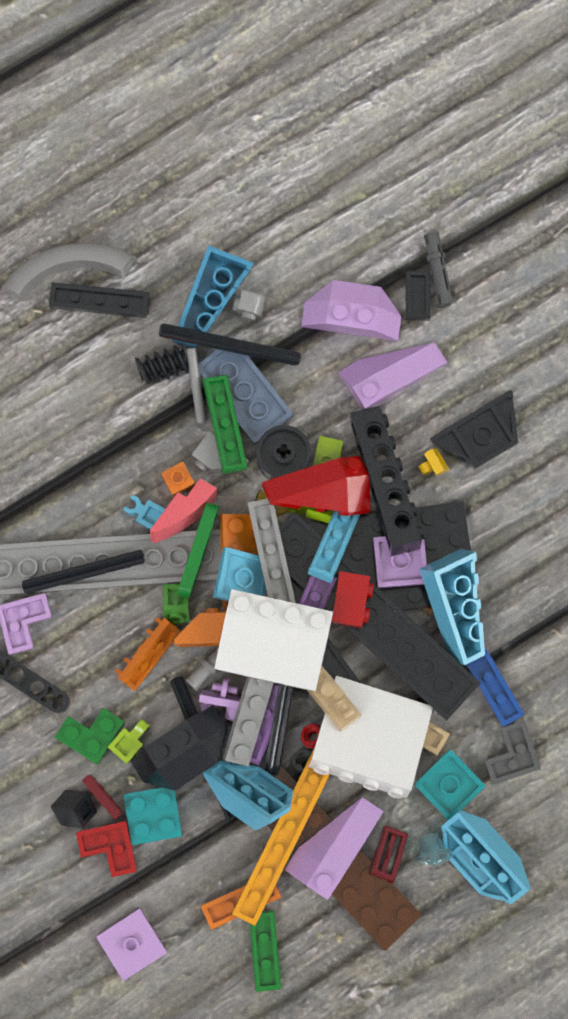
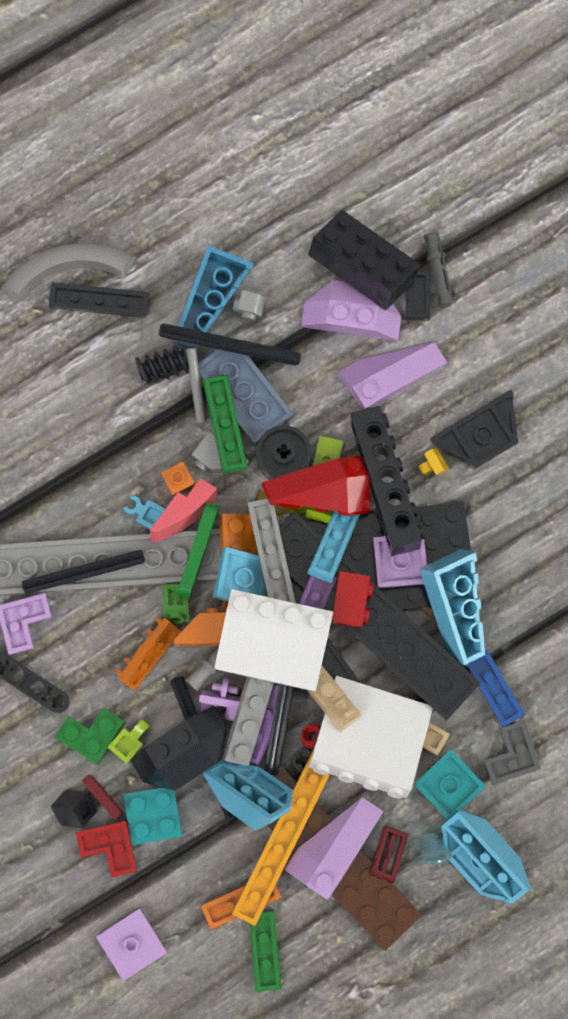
(363, 259): none -> black brick

